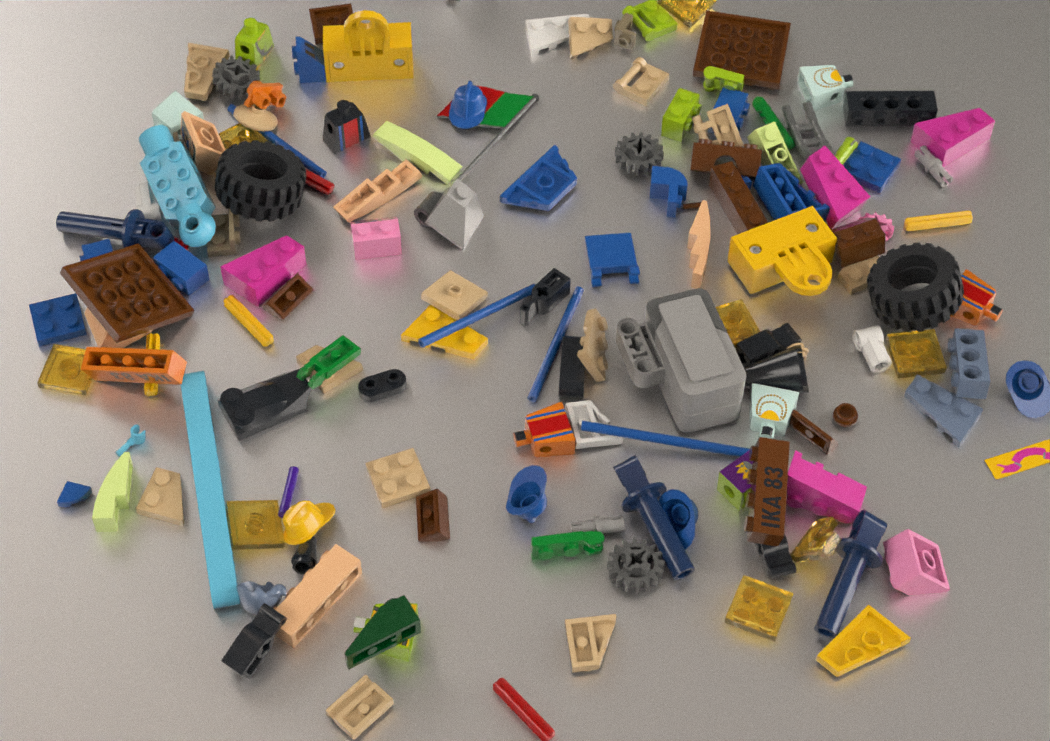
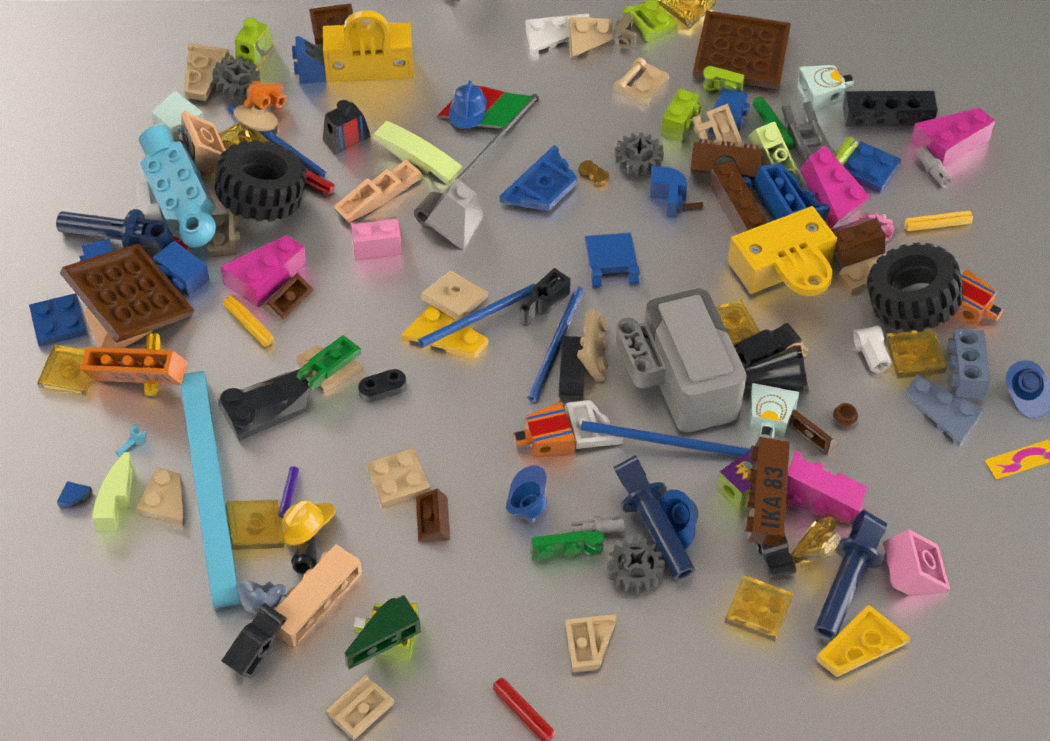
(593, 172): none -> pearl gold piece
(699, 243): light nougat slope -> none

